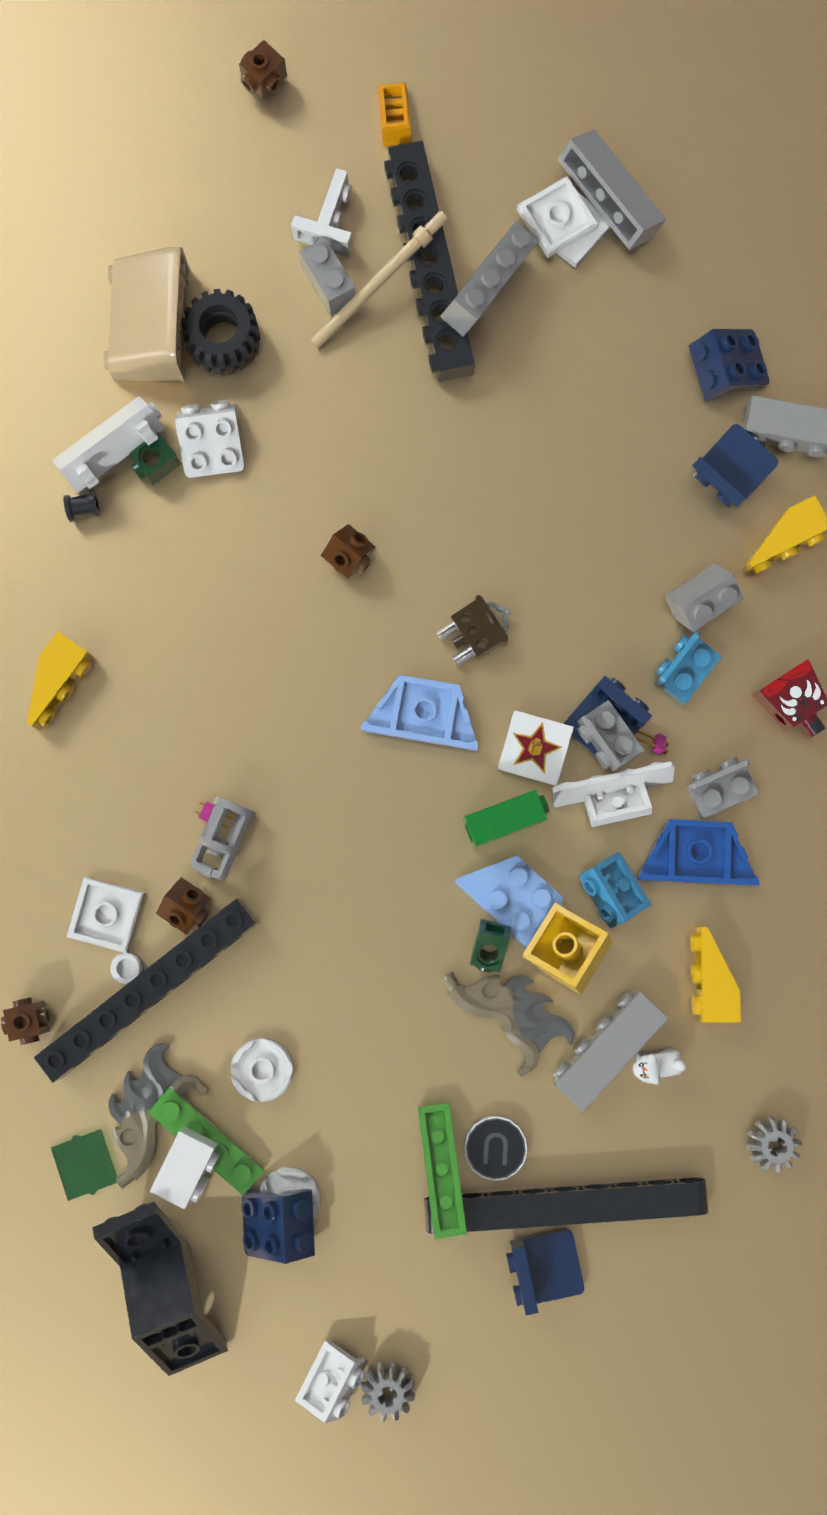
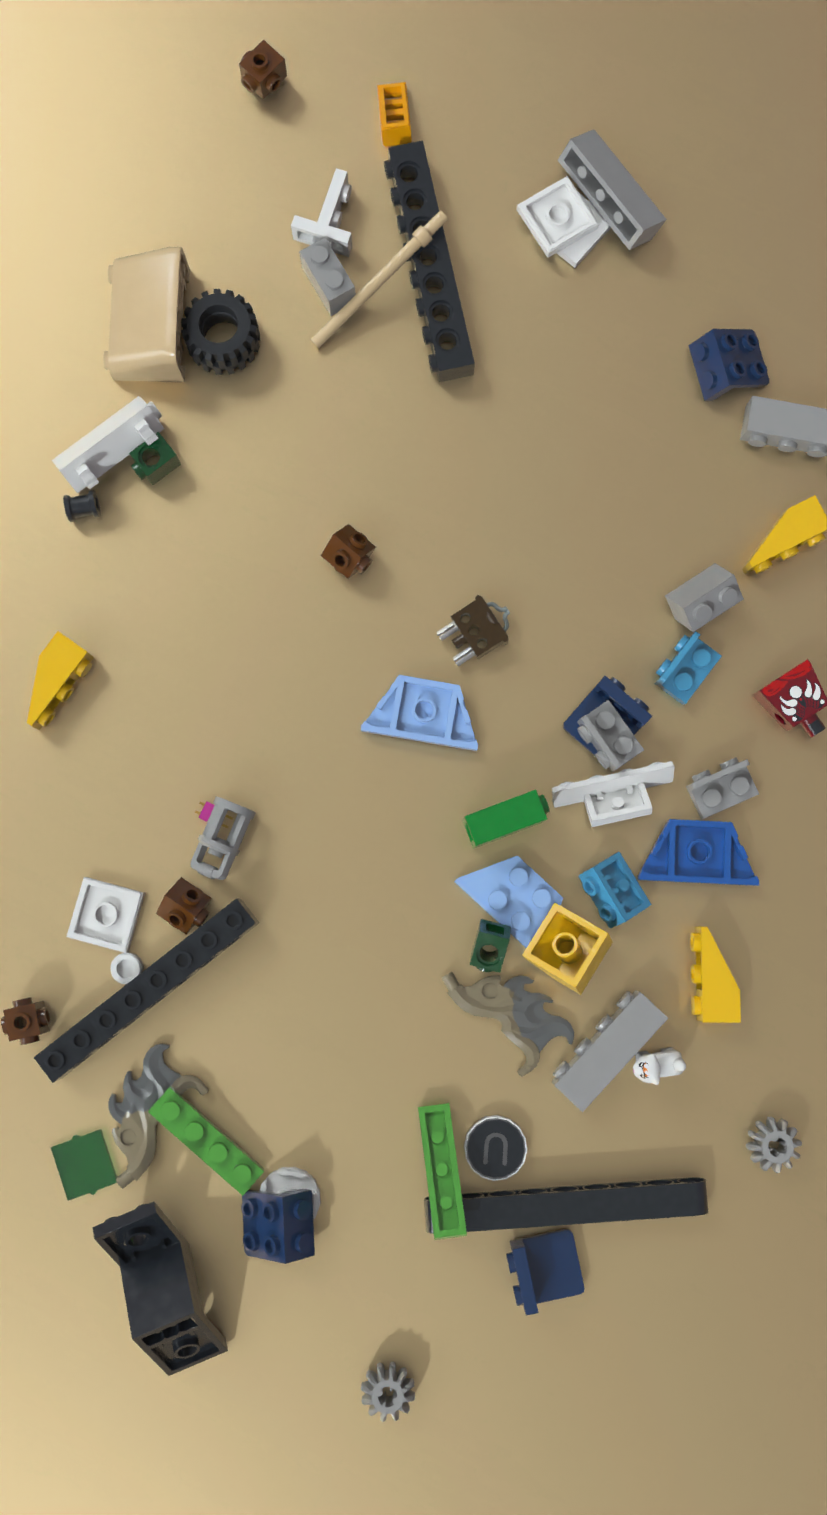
(185, 1167): white brick -> none
(209, 439): white bracket -> none
(268, 1076): white tile -> none
(331, 1382): white bracket -> none
(489, 278): light grey brick -> none
(535, 748): white tile -> none
(659, 742): piece -> none
(735, 466): dark blue bracket -> none

